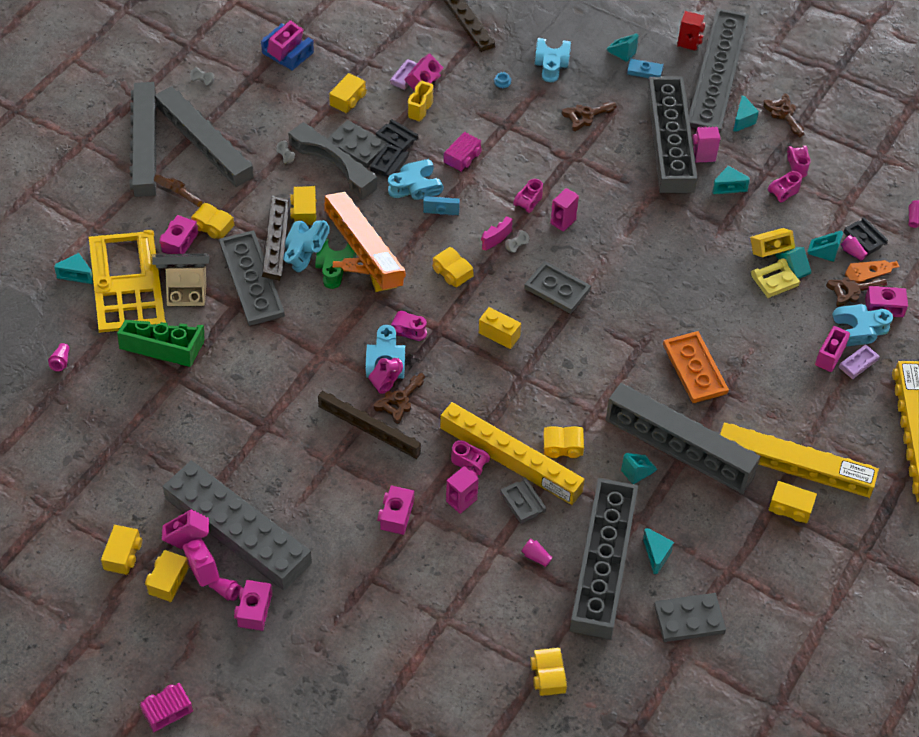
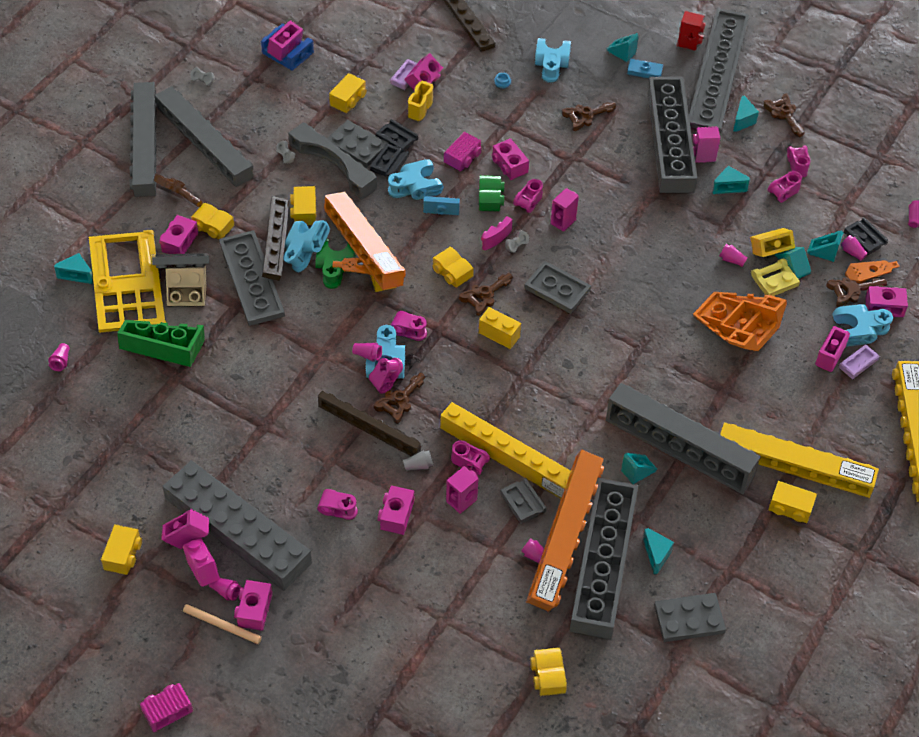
(167, 575): yellow brick -> none
(222, 624): none -> light nougat bar
(336, 503): none -> dark pink piece
(370, 351): none -> dark pink cone
(418, 461): none -> light grey cone
(484, 293): none -> reddish brown piece
(490, 193): none -> green brick
(510, 159): none -> dark pink brick
(563, 441): yellow brick -> none
(565, 530): none -> orange brick
(695, 367): orange plate -> none
(732, 255): none -> dark pink cone
(742, 319): none -> orange wedge

